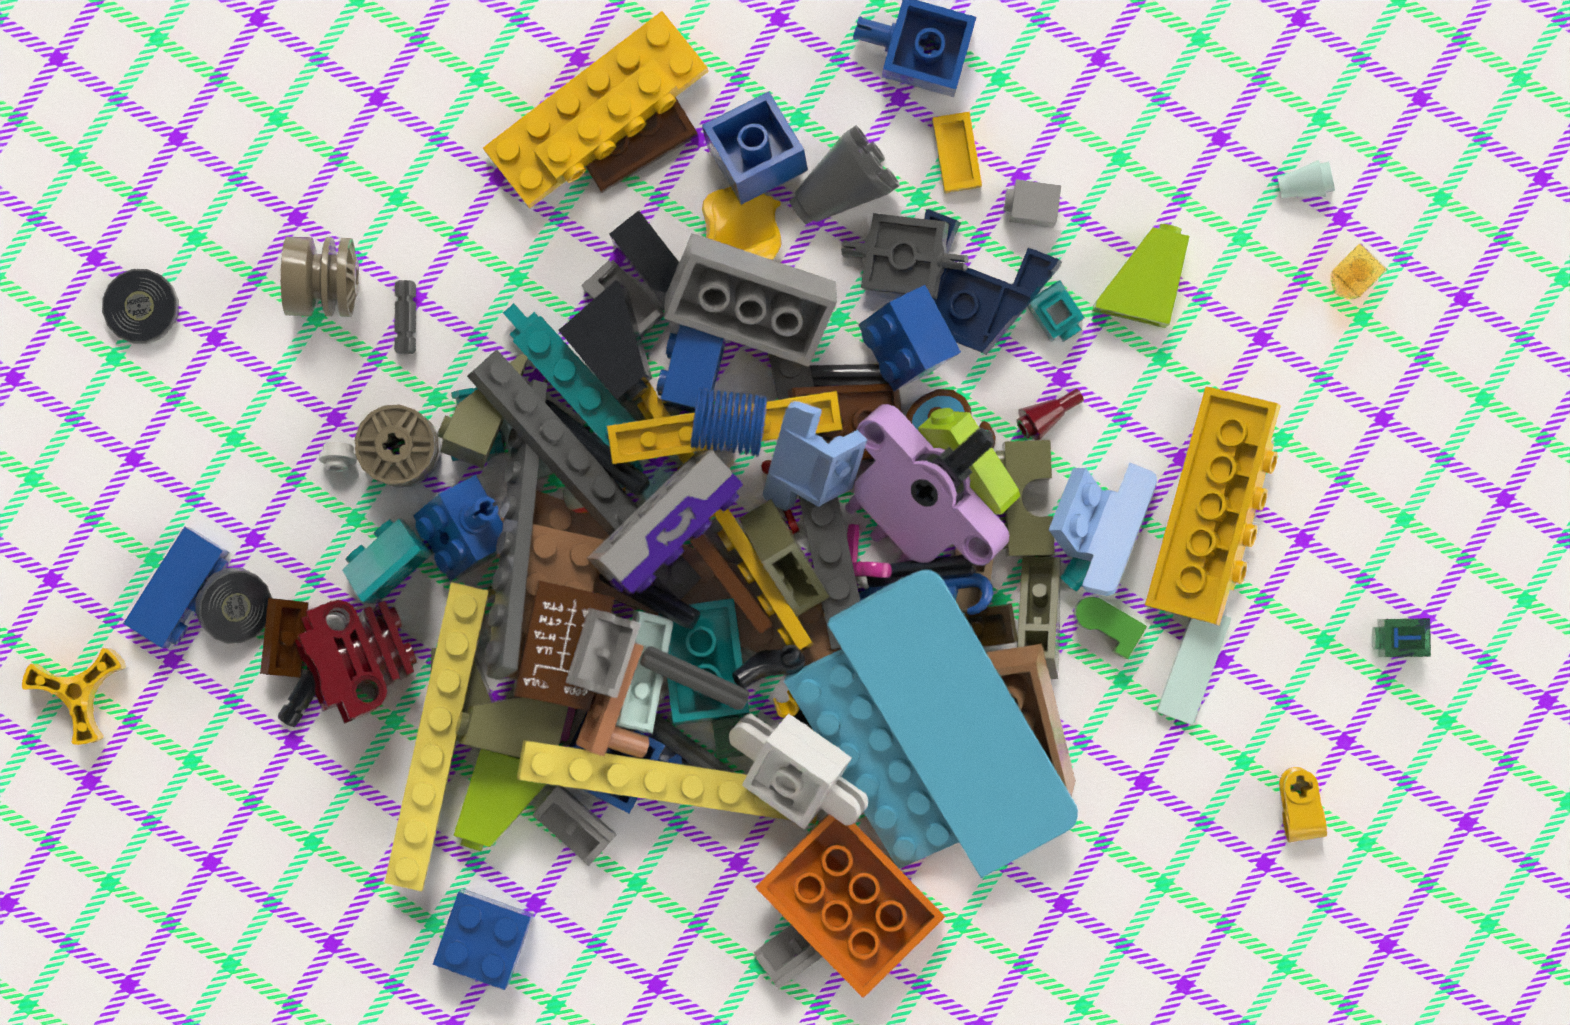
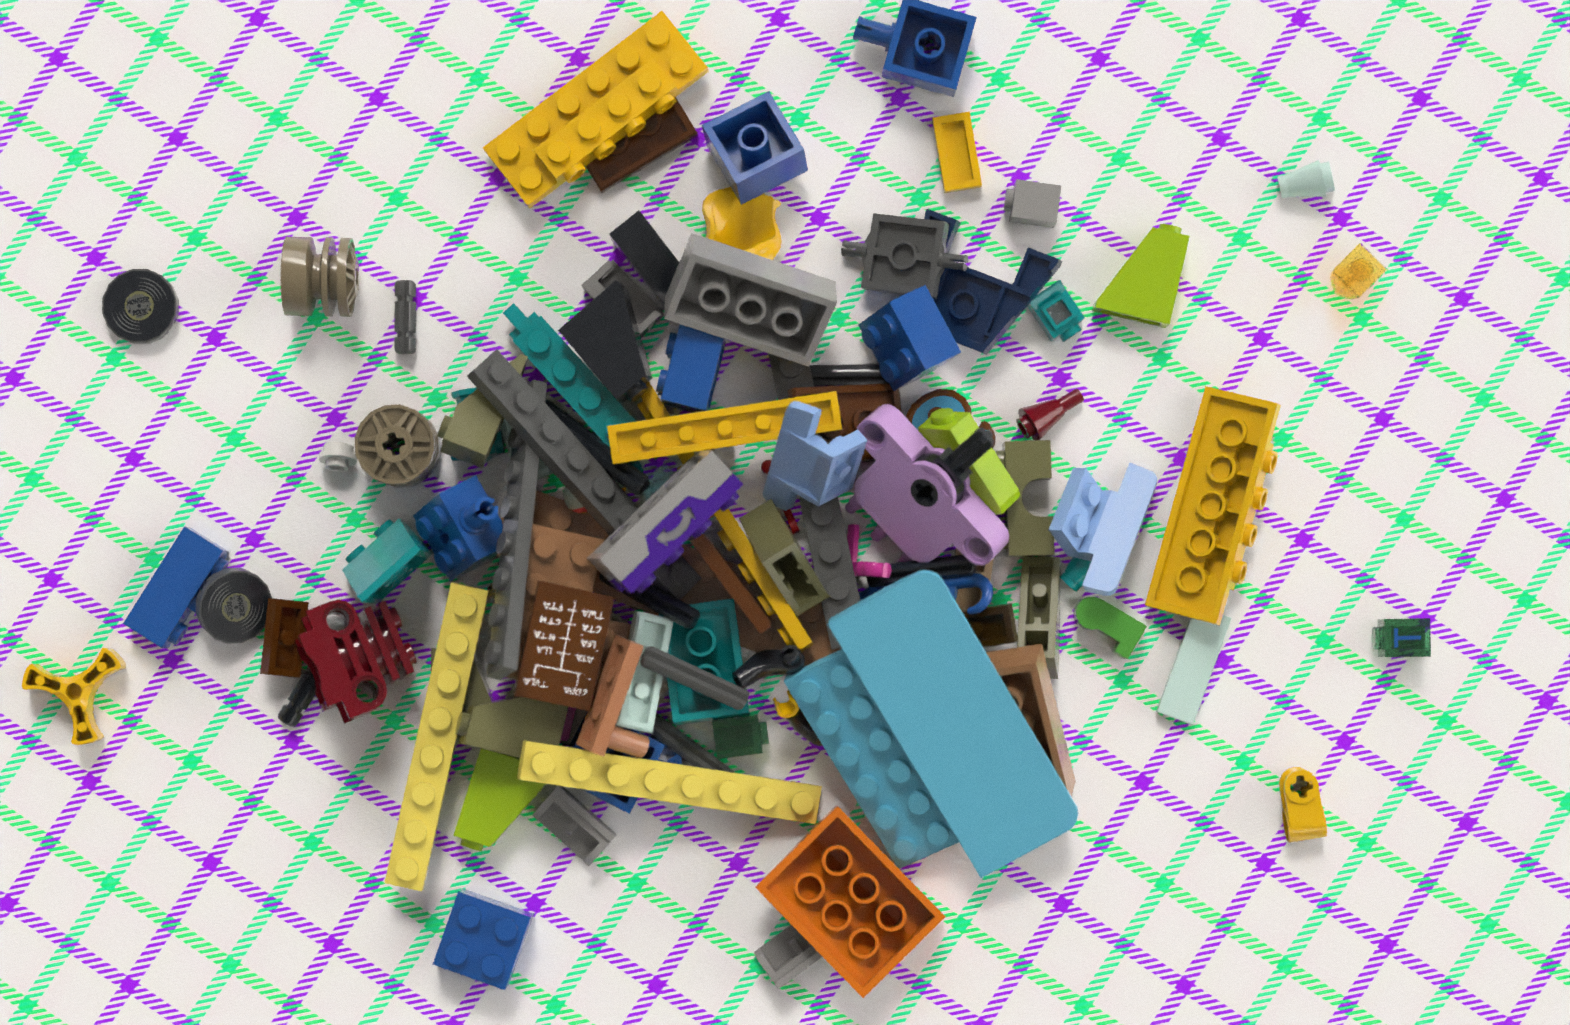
(603, 653): light grey hinge -> none
(723, 429): blue piece -> none
(797, 771): white brick -> none
(844, 179): dark grey cone -> none

